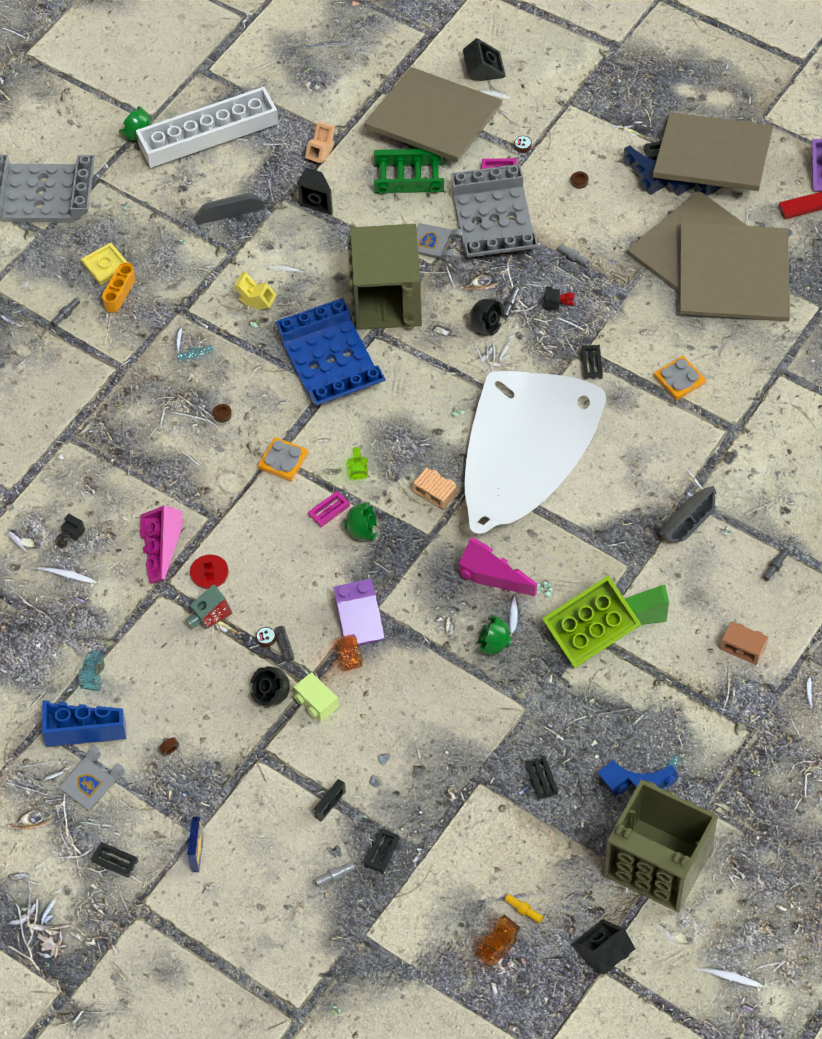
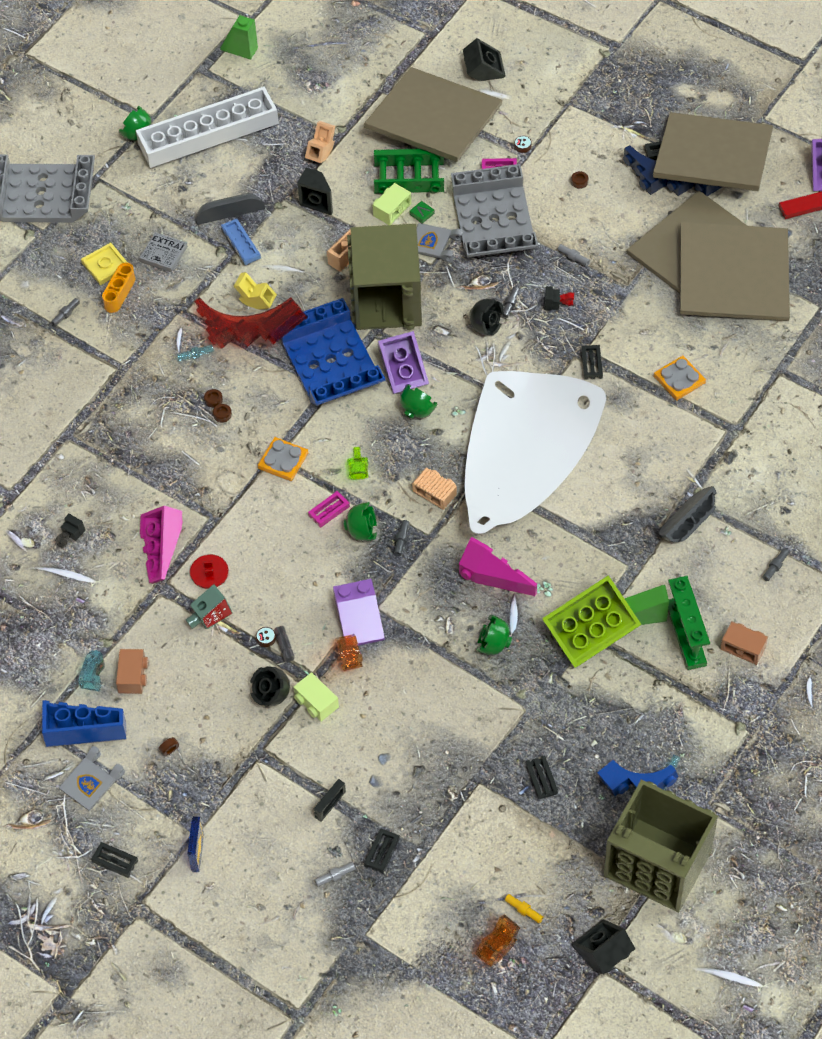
(131, 671): none -> nougat brick
(163, 252): none -> light grey tile
(213, 398): none -> reddish brown tile
(241, 38): none -> bright green slope
(241, 241): none -> medium blue plate
(269, 324): none -> clear red arch
(338, 253): none -> light nougat brick
(391, 204): none -> yellowish green brick
(401, 538): none -> dark grey bar
(402, 362): none -> medium lavender slope
(416, 403): none -> green cylinder
(422, 212): none -> green tile
(687, 623): none -> green fence

